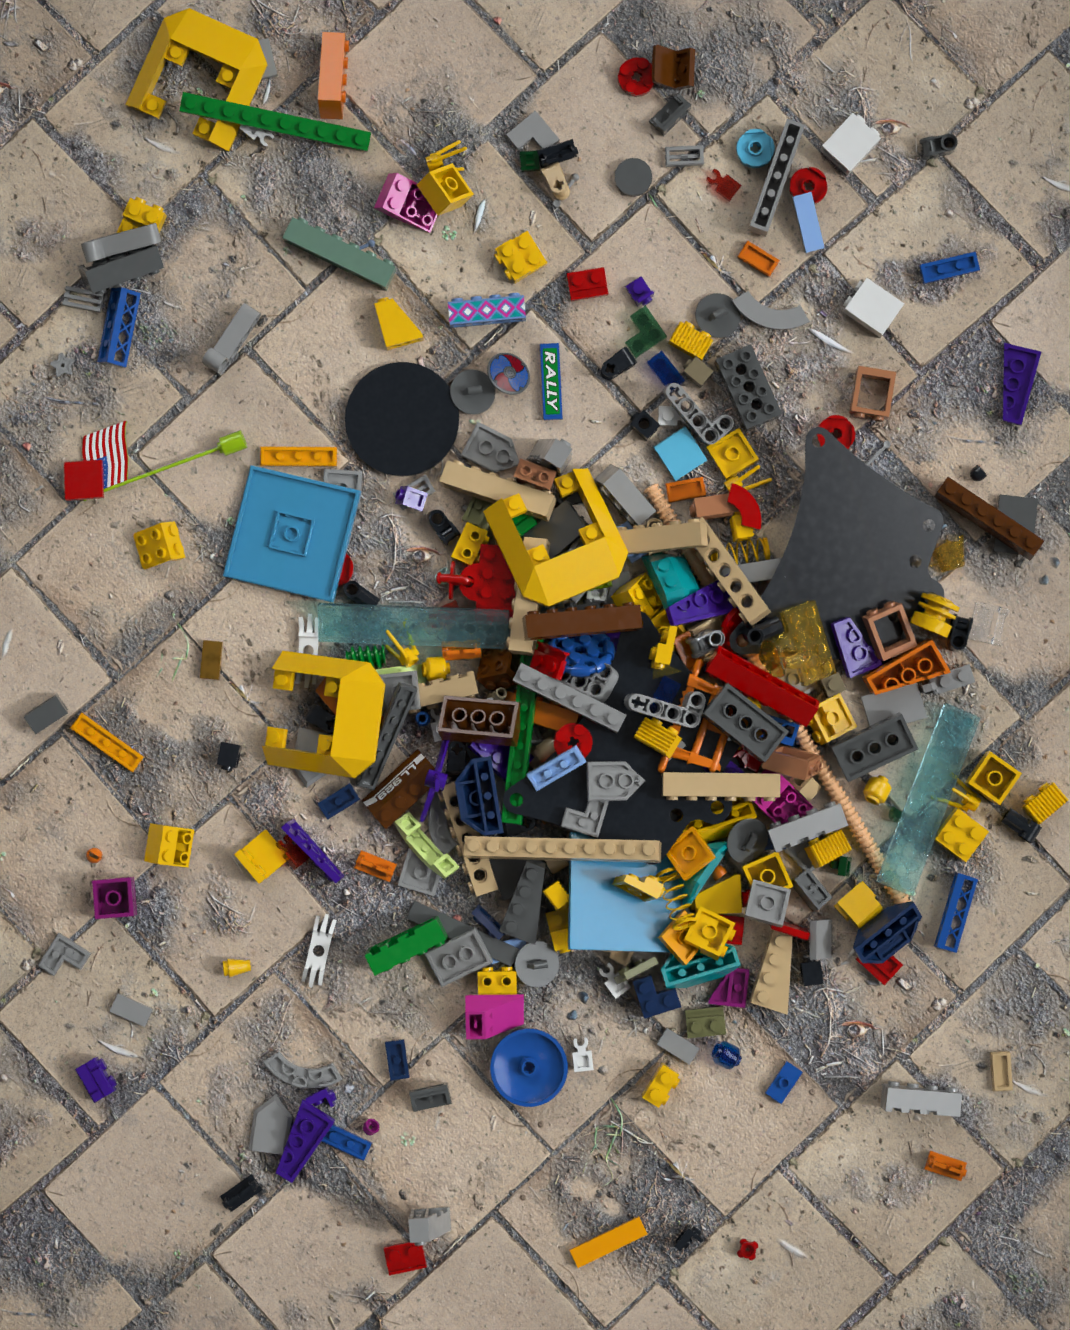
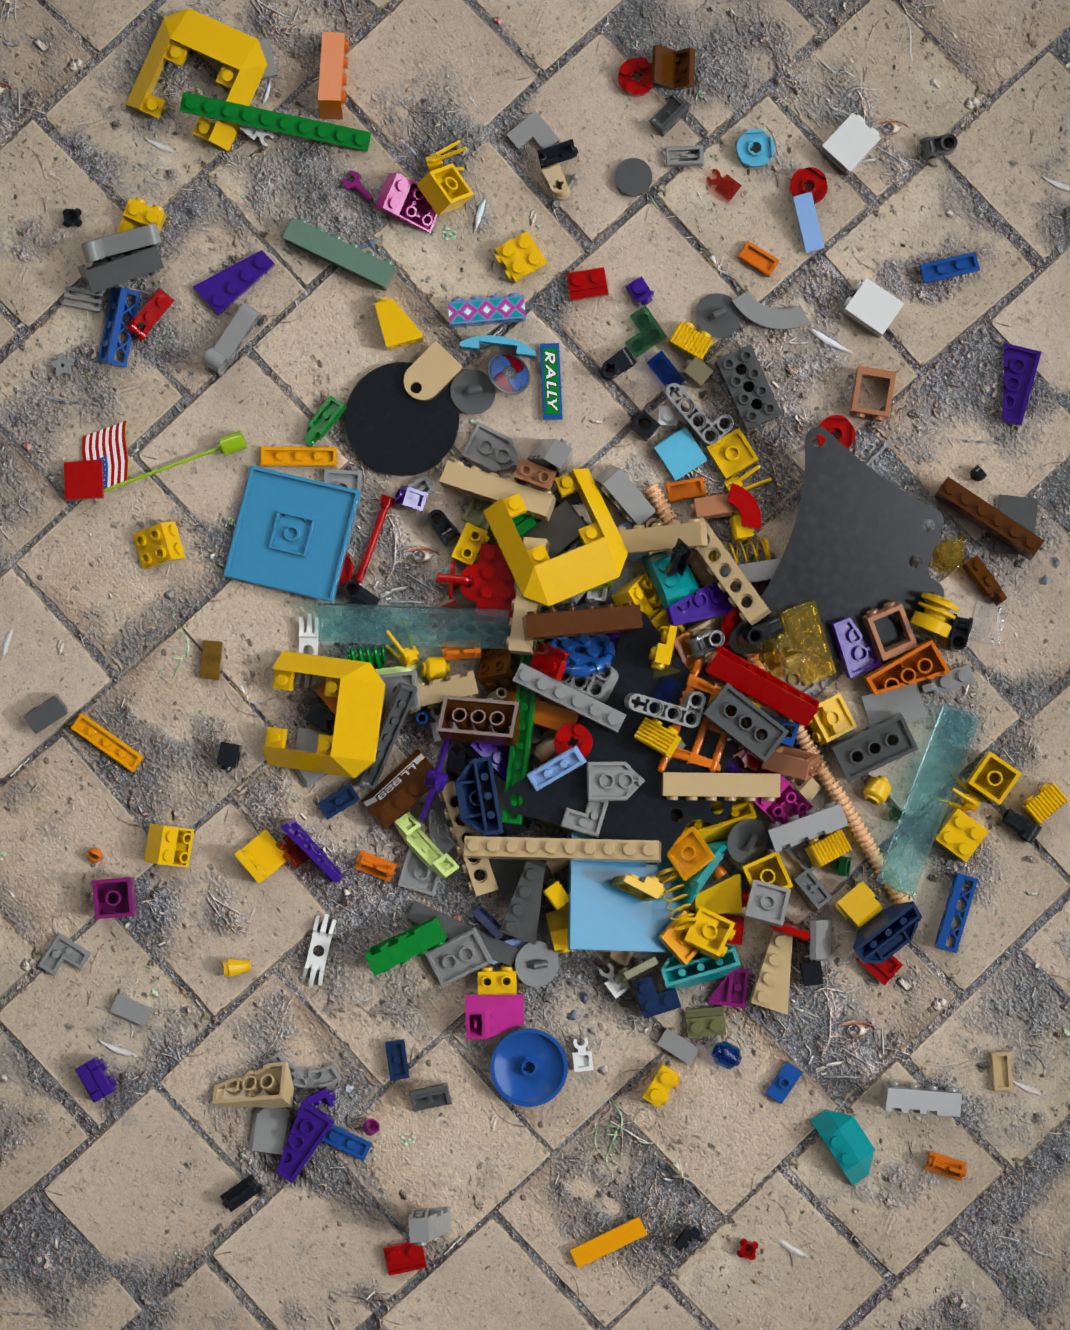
(68, 213): none -> black plate
(150, 314): none -> red plate
(230, 284): none -> dark purple wing
(260, 1088): none -> tan wedge
(323, 420): none -> green hinge
(357, 186): none -> magenta bar
(386, 503): none -> red piece
(432, 371): none -> tan tile
(473, 344): none -> medium azure slope
(529, 161): dark green tile -> none
(679, 559): none -> black hinge
(776, 177): light grey brick -> none
(832, 685): dark tan brick -> none
(846, 1143): none -> teal wedge
(984, 580): none -> reddish brown hinge

